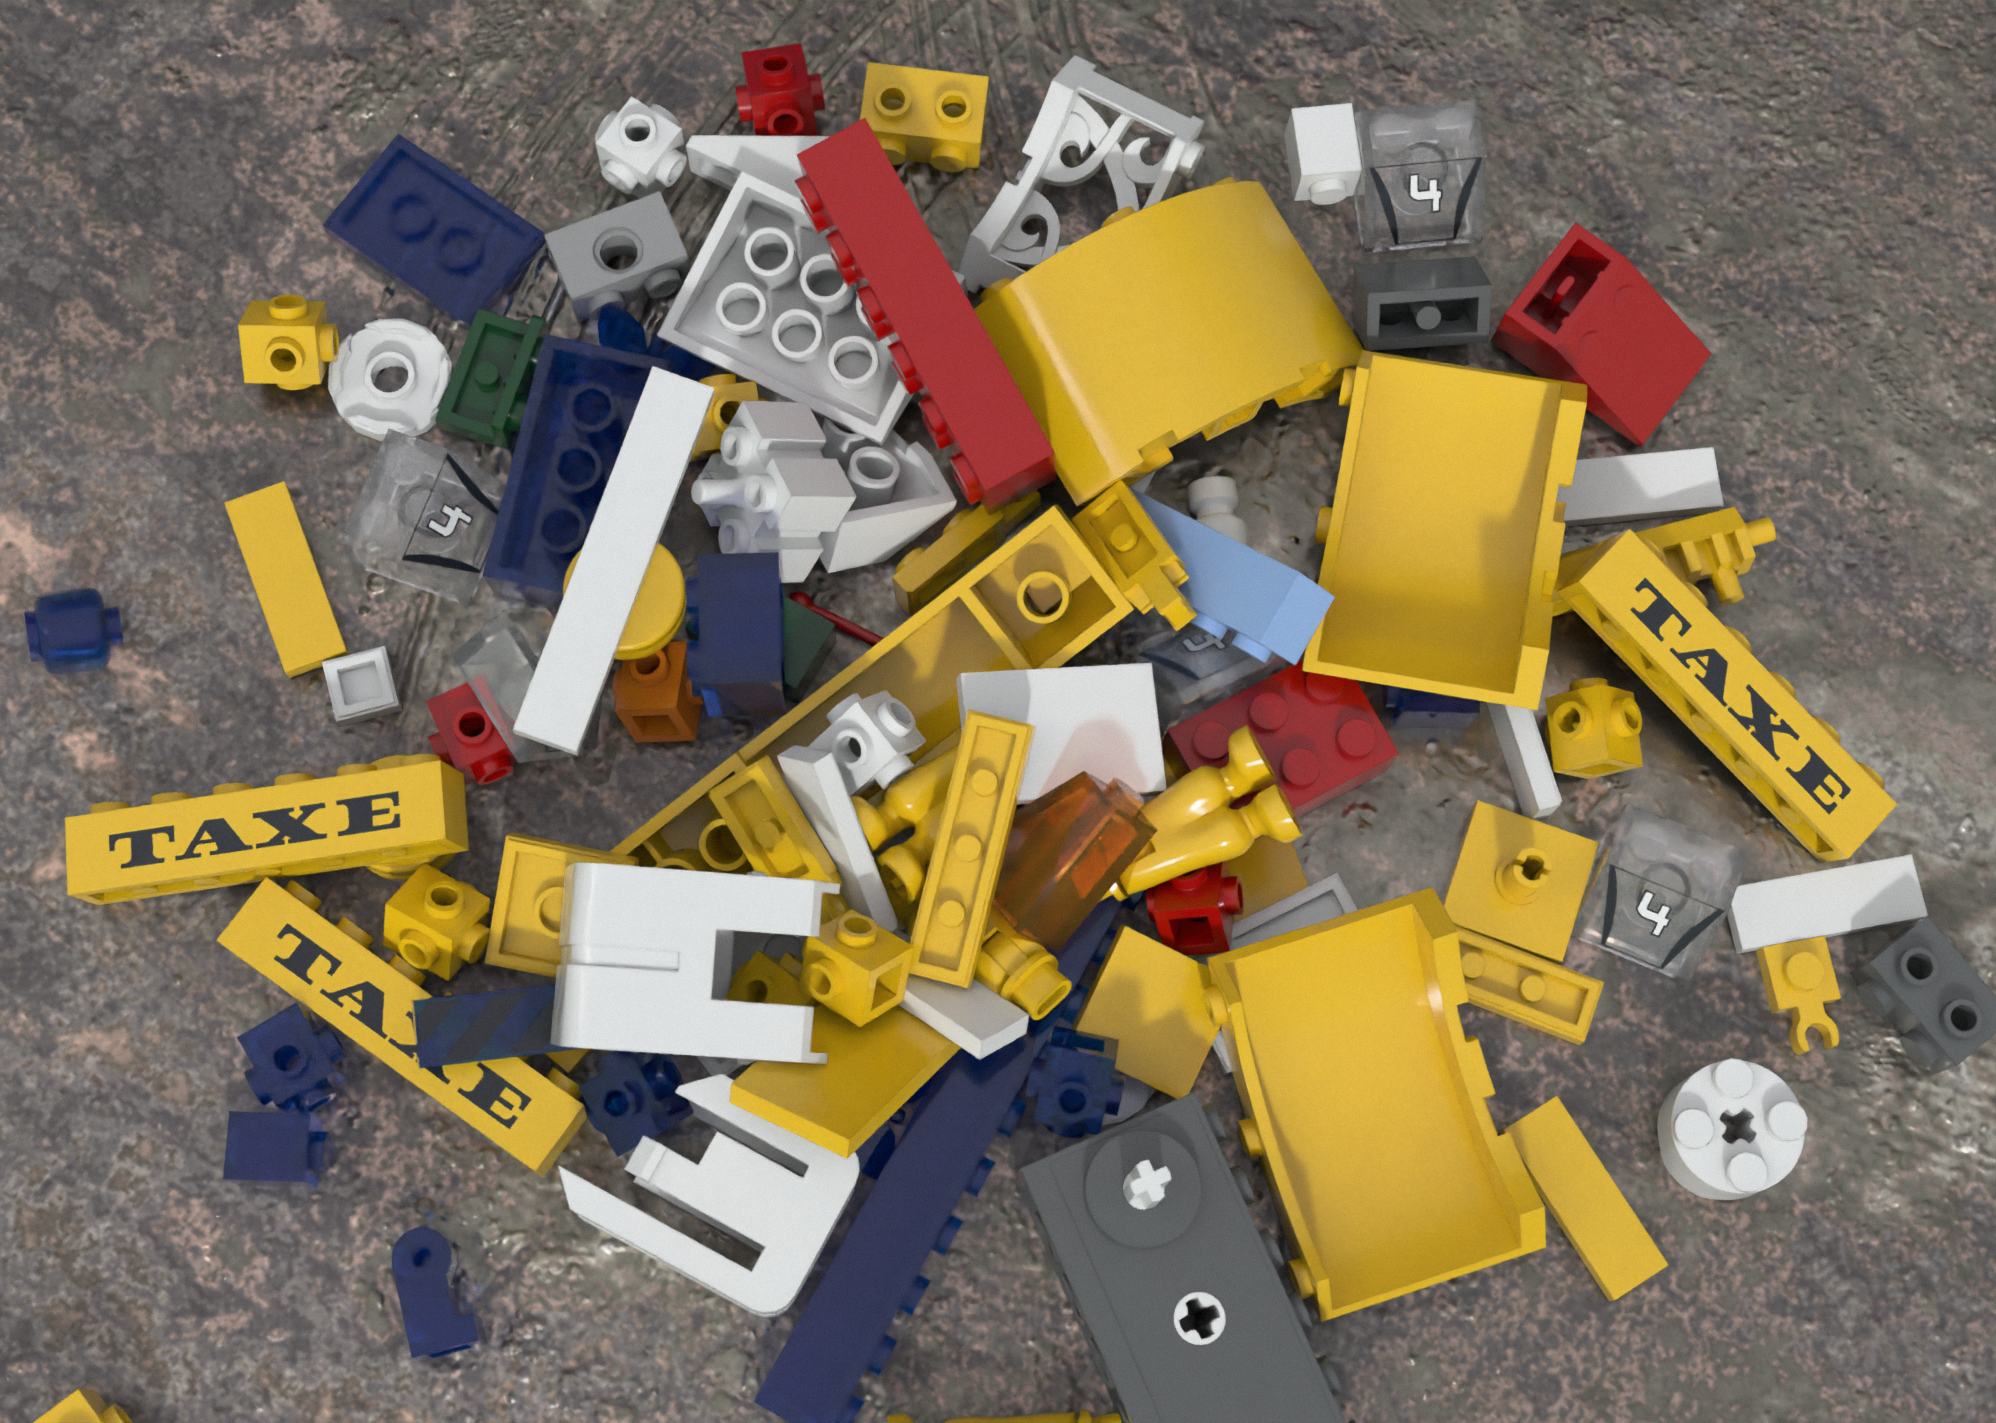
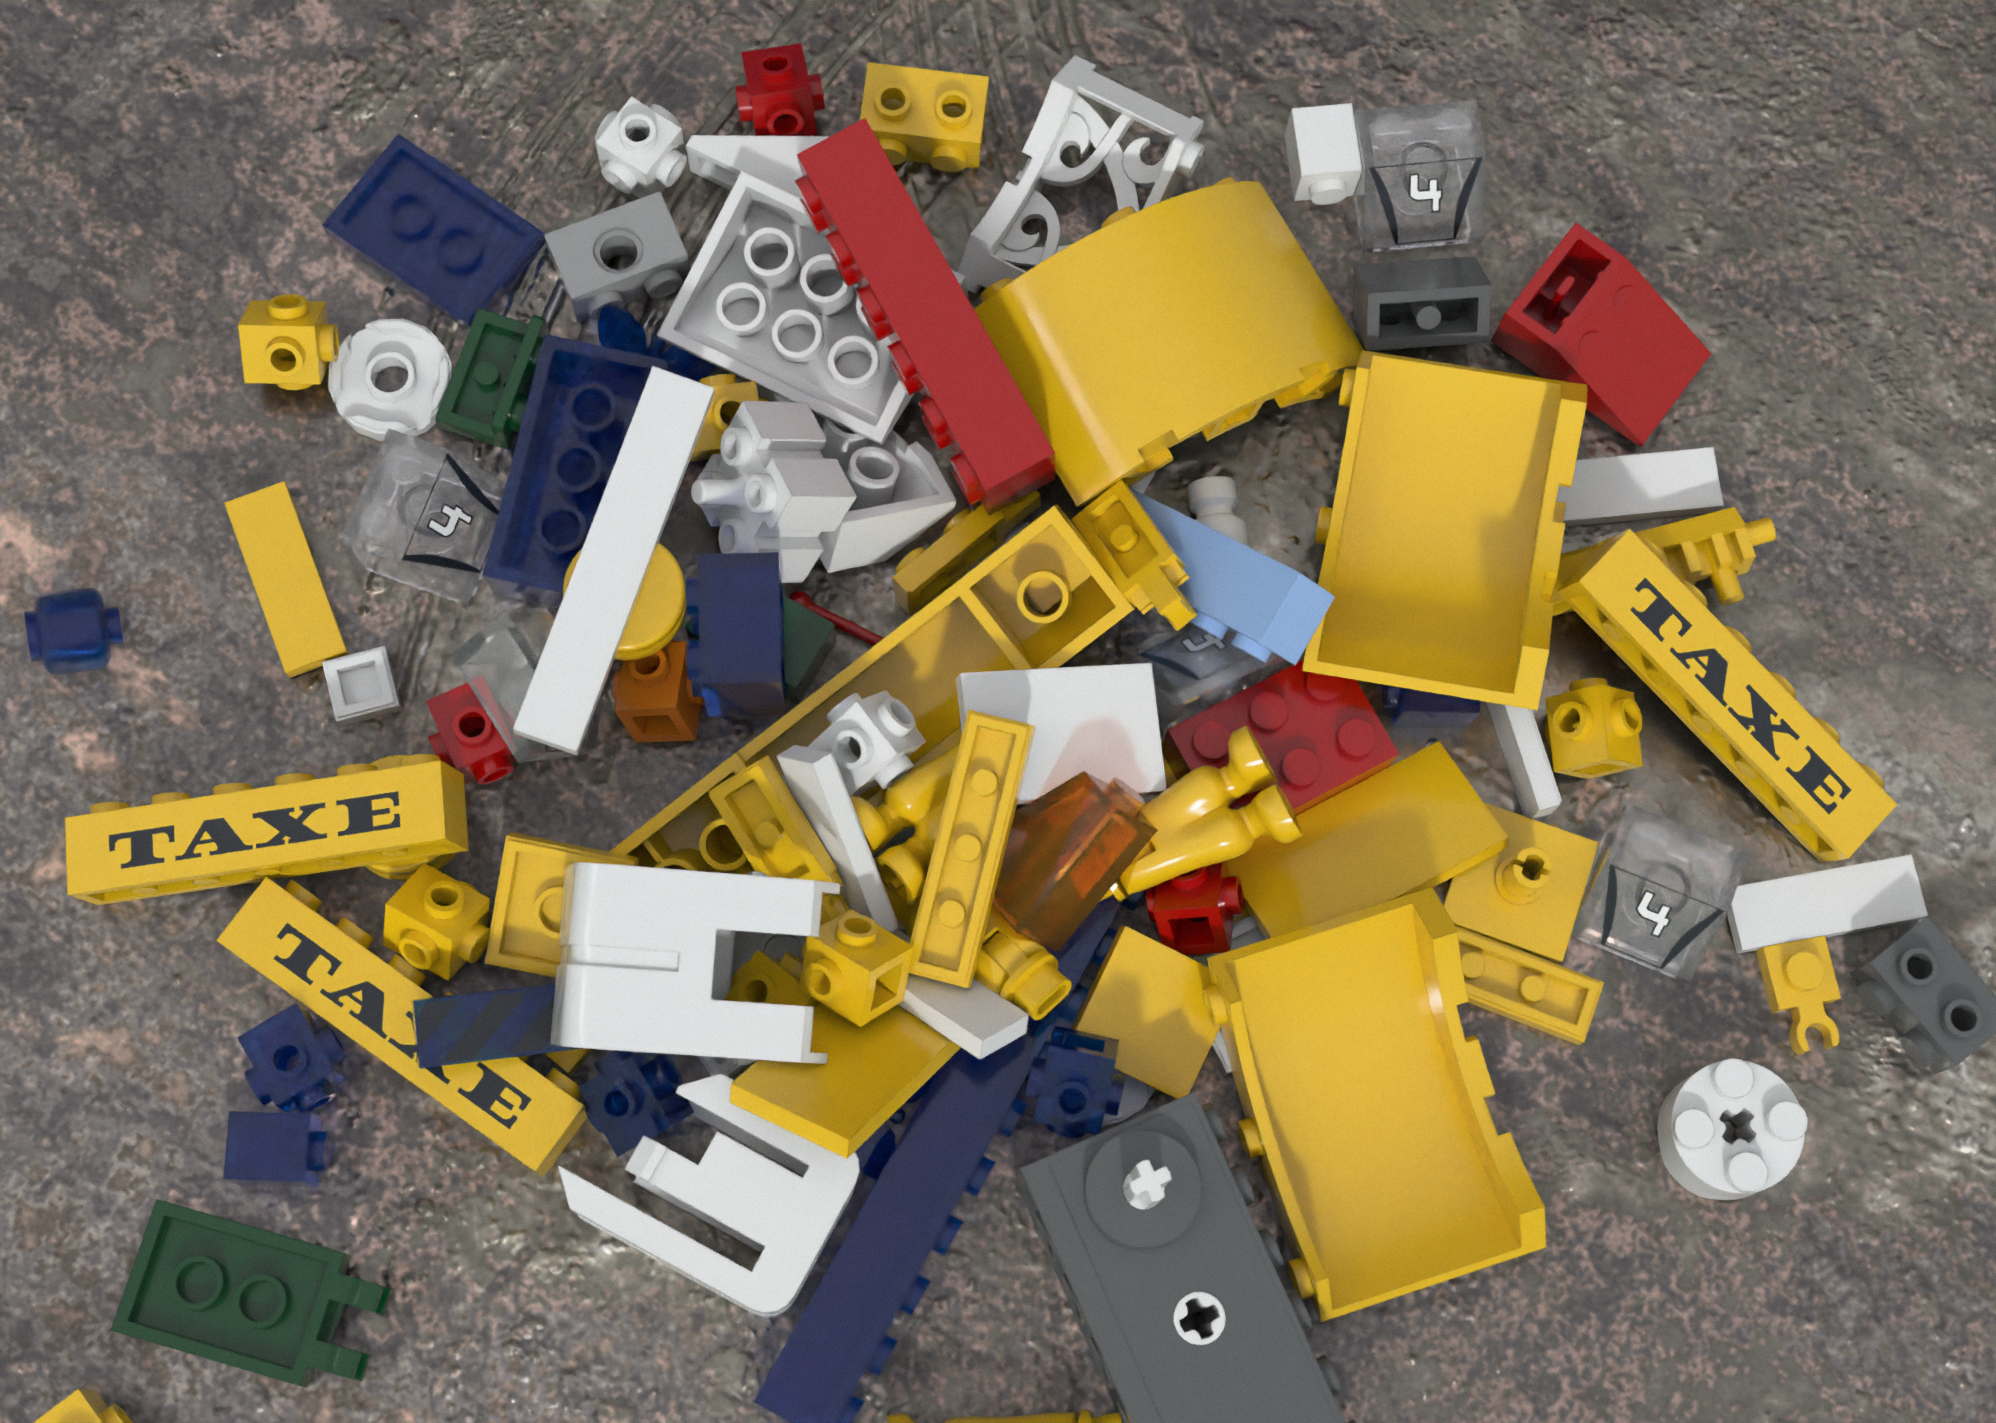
(243, 1296): none -> dark green tile
(424, 1279): clear blue leg -> none
(1370, 845): none -> yellow tile
(1585, 1200): yellow tile -> none

